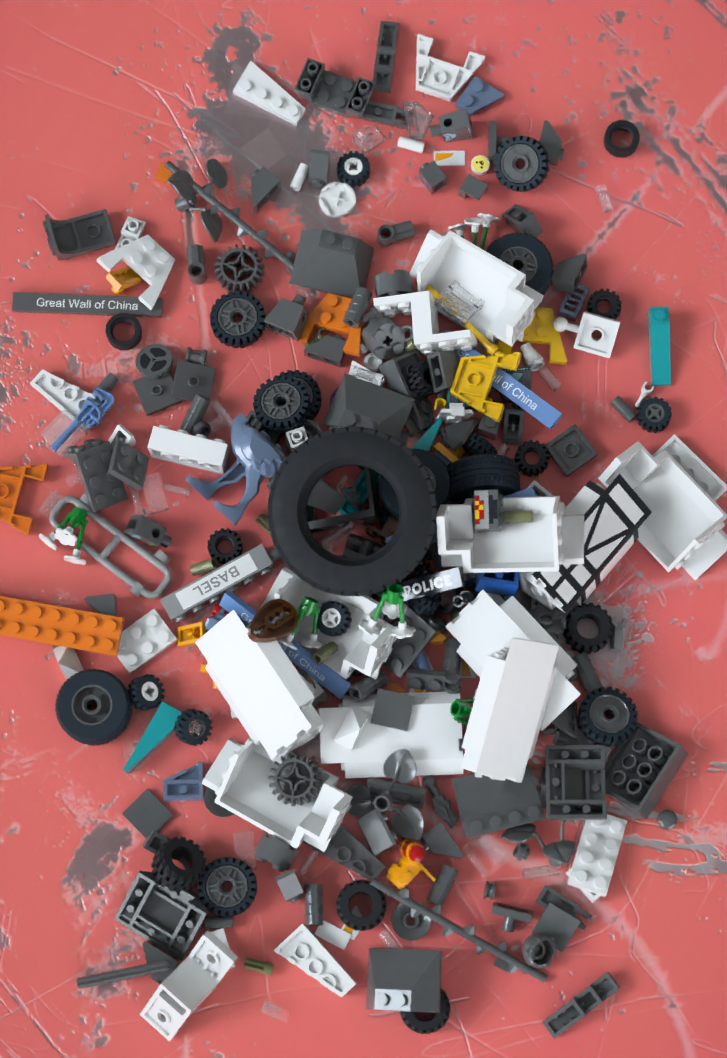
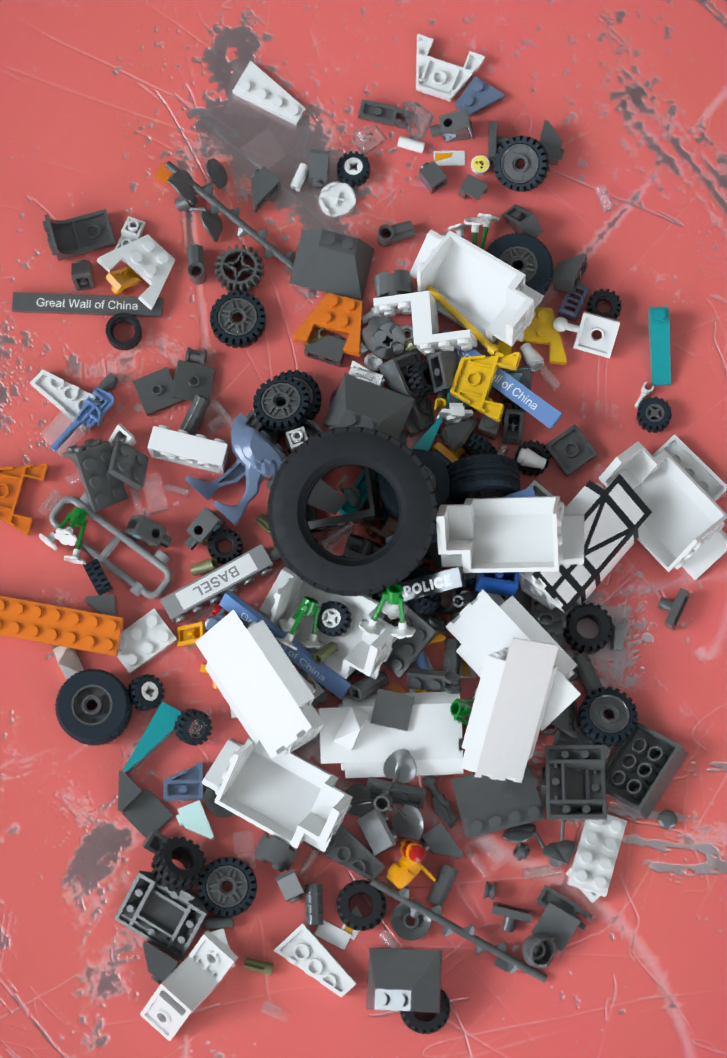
(82, 275): none -> dark grey slope
(97, 576): none -> black wheel
(123, 974): dark grey axle -> none
(127, 792): none -> dark grey slope
(154, 361): dark grey tile -> none
(195, 819): none -> light aqua slope
(201, 428): dark grey tile -> none
(209, 522): none -> dark grey torso
(274, 631): reddish brown piece -> none
(288, 317): dark grey torso -> none
(296, 761): dark grey gear -> none
(333, 91): dark grey slope -> none
(357, 307): dark grey axle -> none
(385, 56): dark grey slope -> none
(455, 306): clear plate -> none
(487, 510): brick -> none
(518, 516): olive axle -> none
(530, 459): none -> white cone
(581, 1005): dark grey slope -> none
(621, 125): black tyre -> none
(623, 409): dark grey axle -> none
(674, 608): none -> dark grey tile

